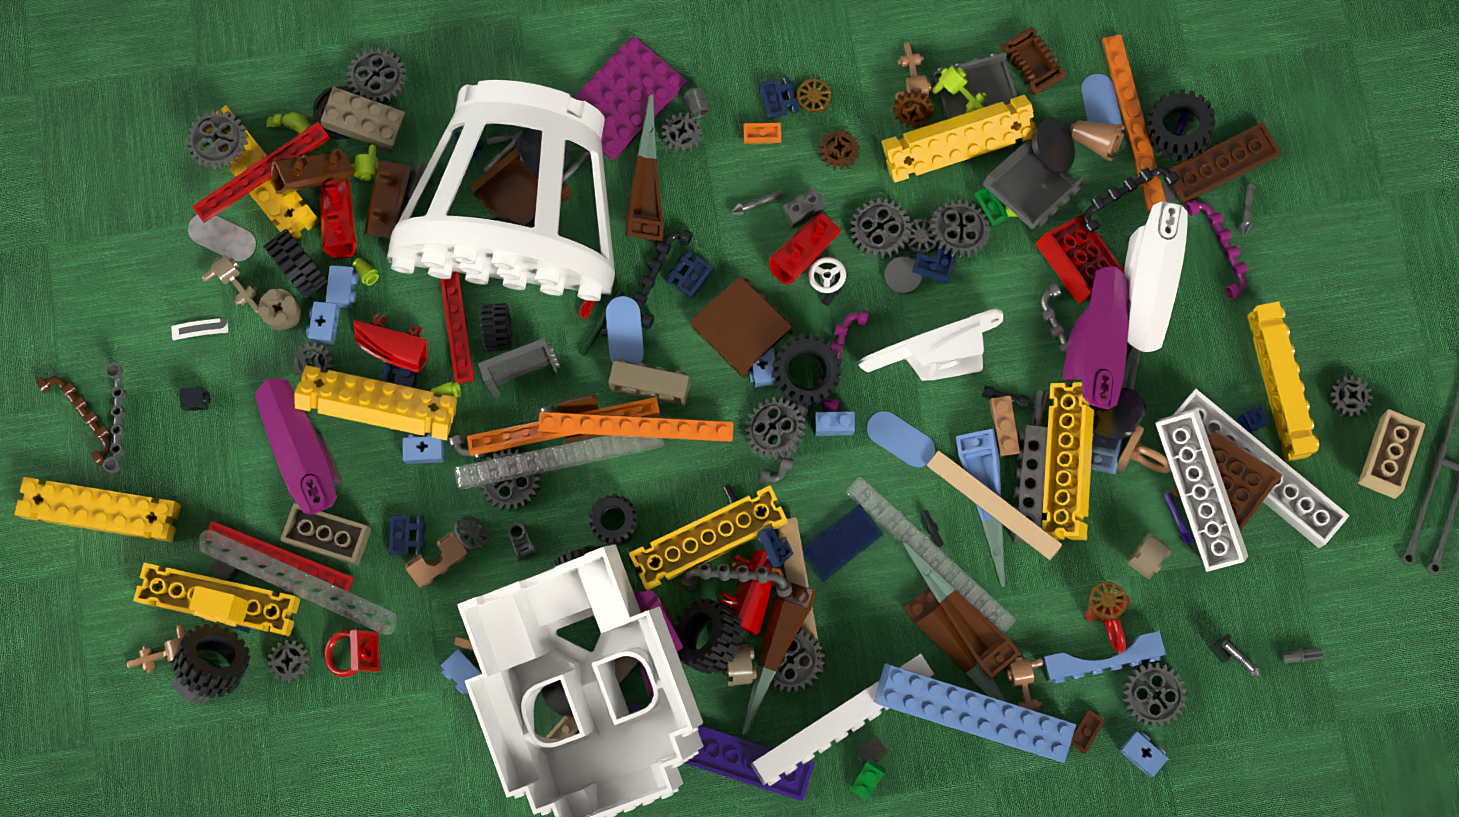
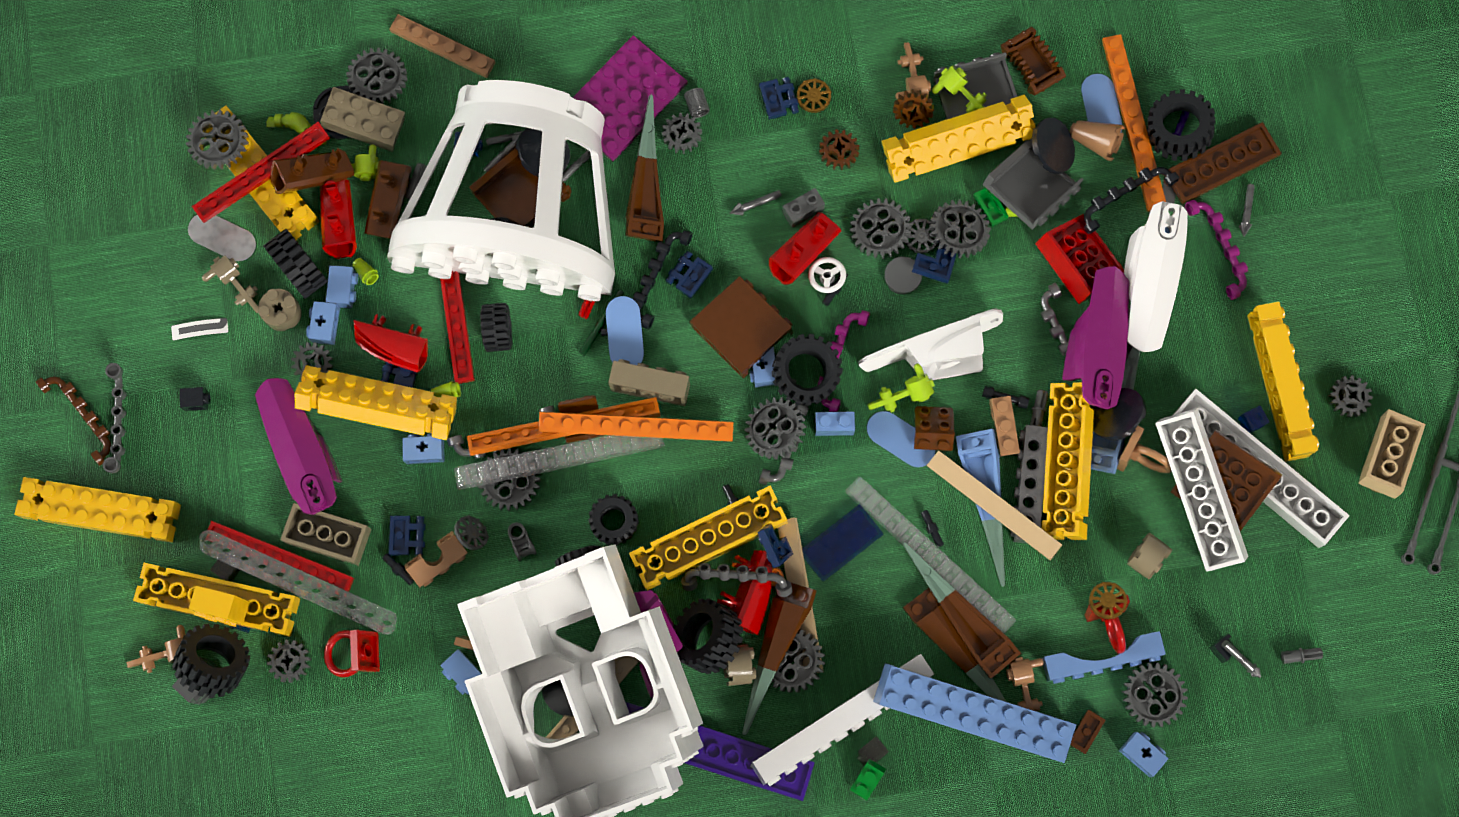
(398, 569): none -> black bar
(442, 46): none -> medium nougat plate
(517, 363): dark grey panel -> none
(762, 133): orange plate -> none
(918, 387): none -> lime piece
(934, 428): none -> reddish brown bracket
(1186, 535): dark purple piece -> none

